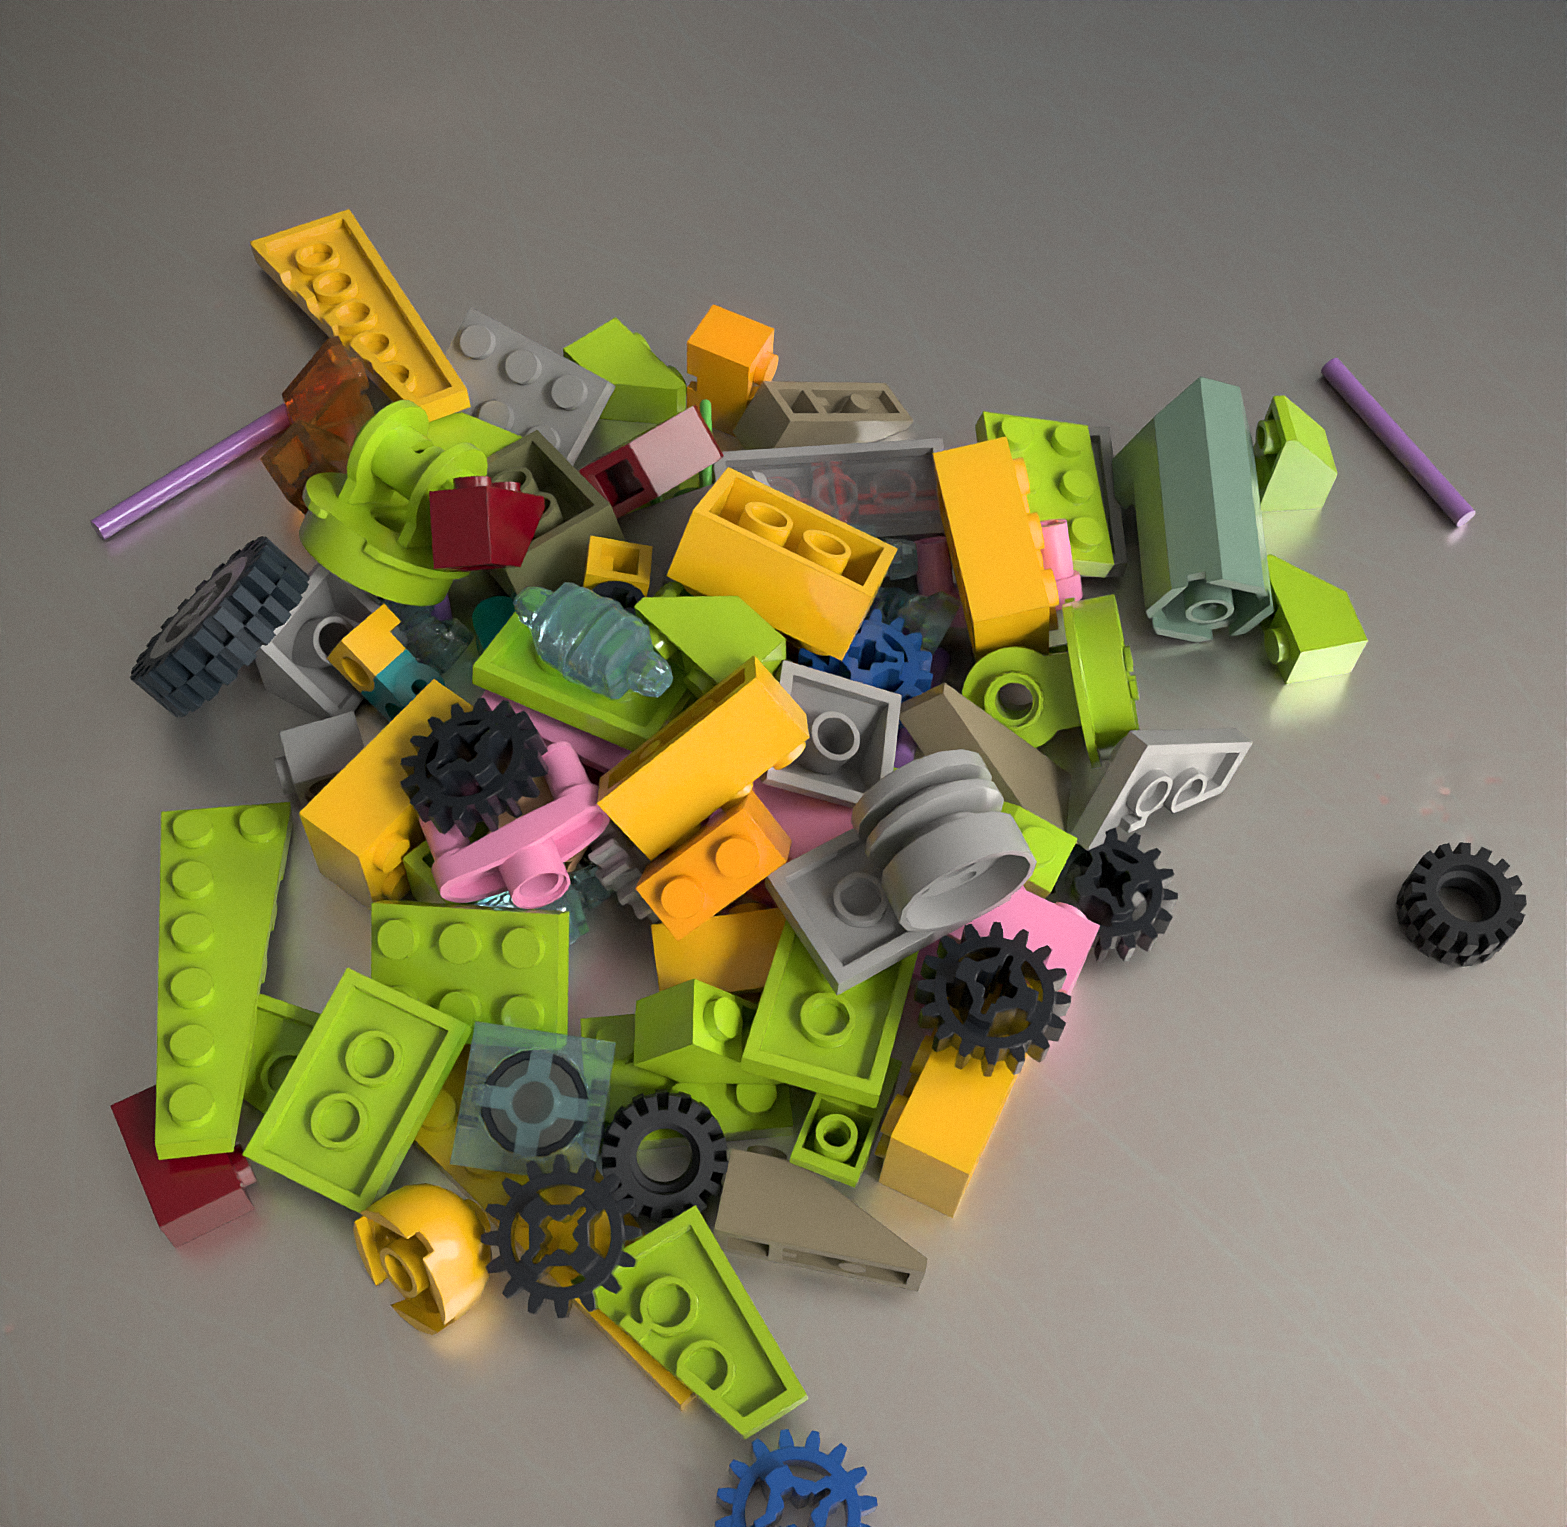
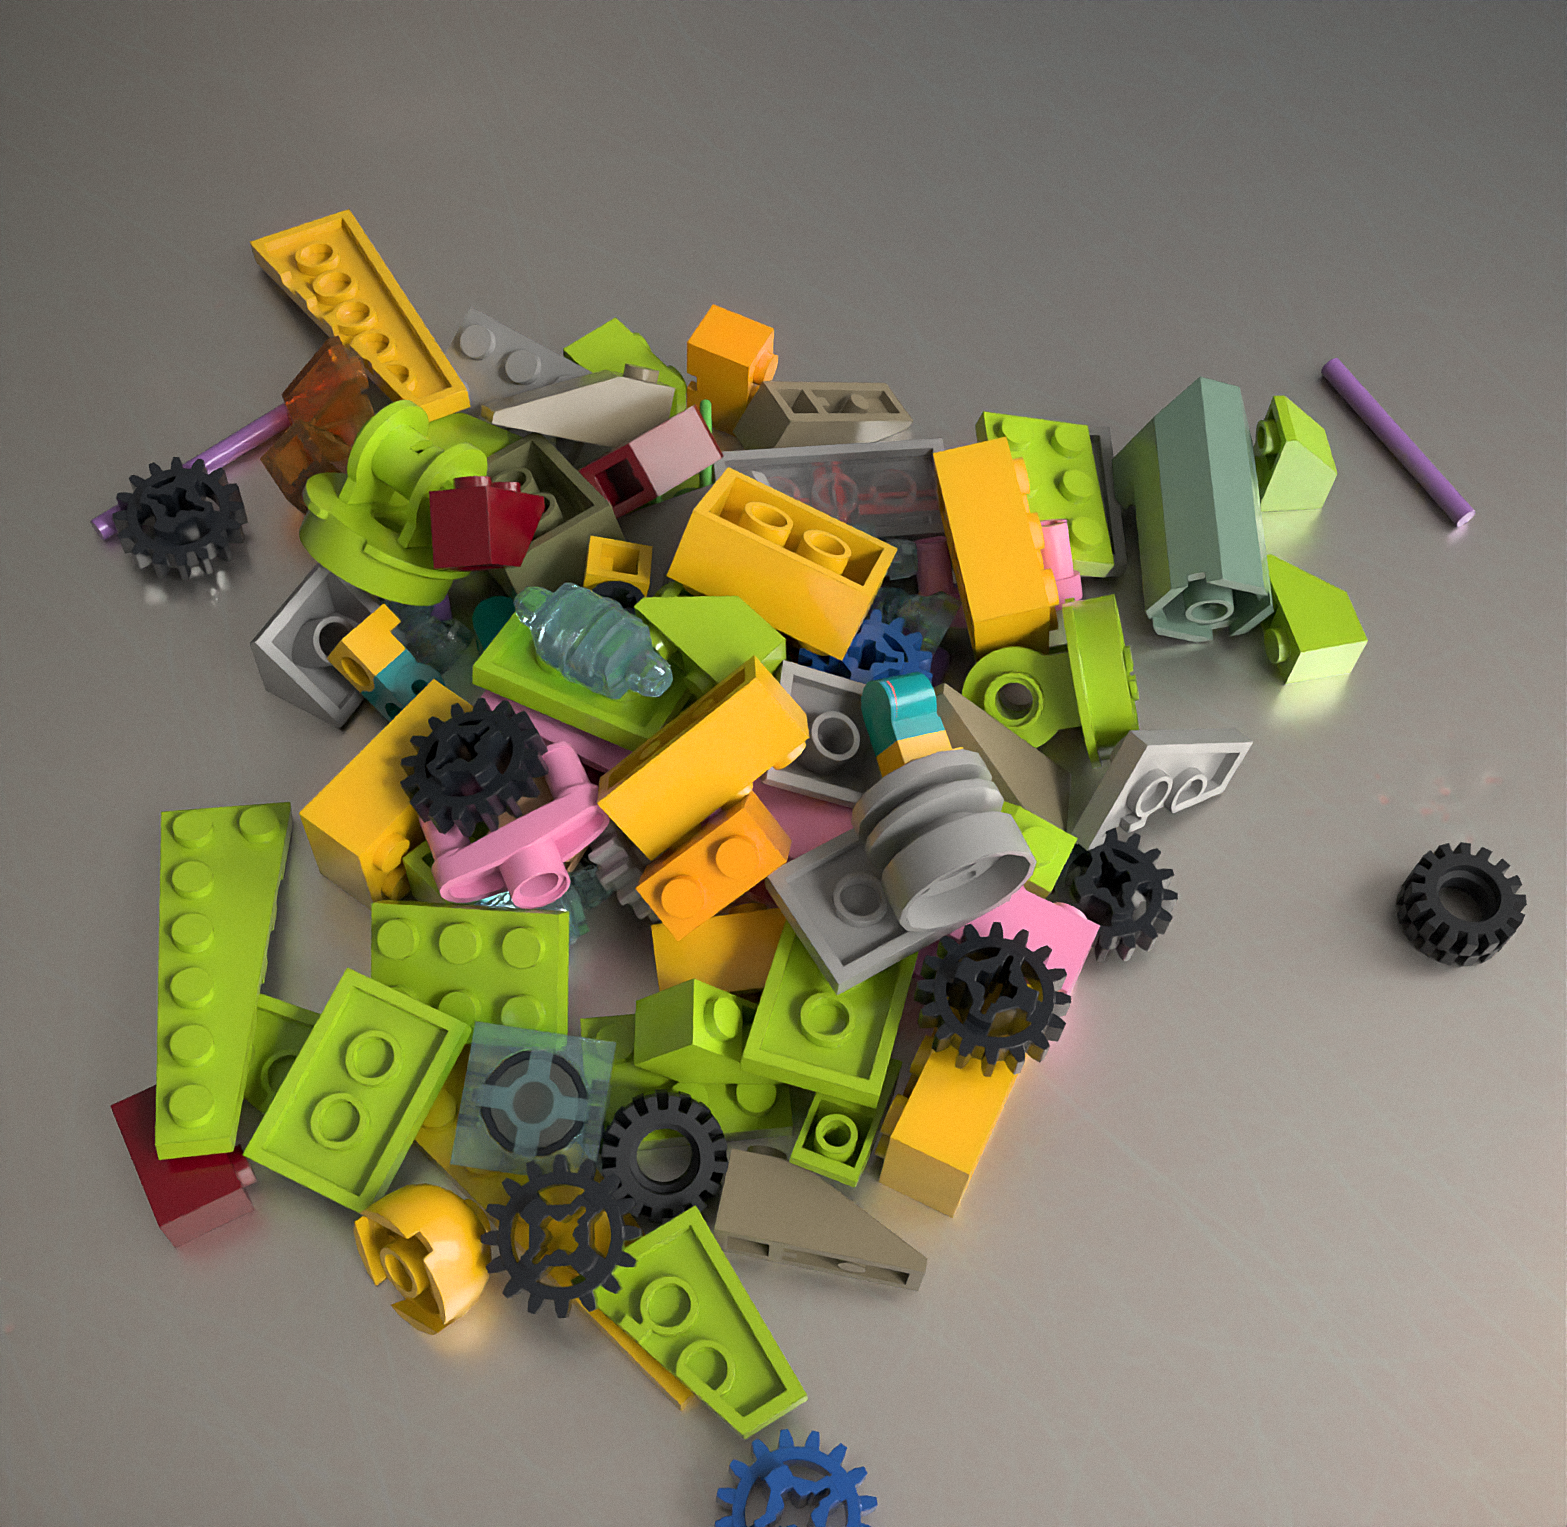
(183, 522): none -> black gear
(220, 627): black wheel -> none
(317, 754): light grey brick -> none
(592, 408): none -> dark tan slope
(902, 720): none -> teal leg

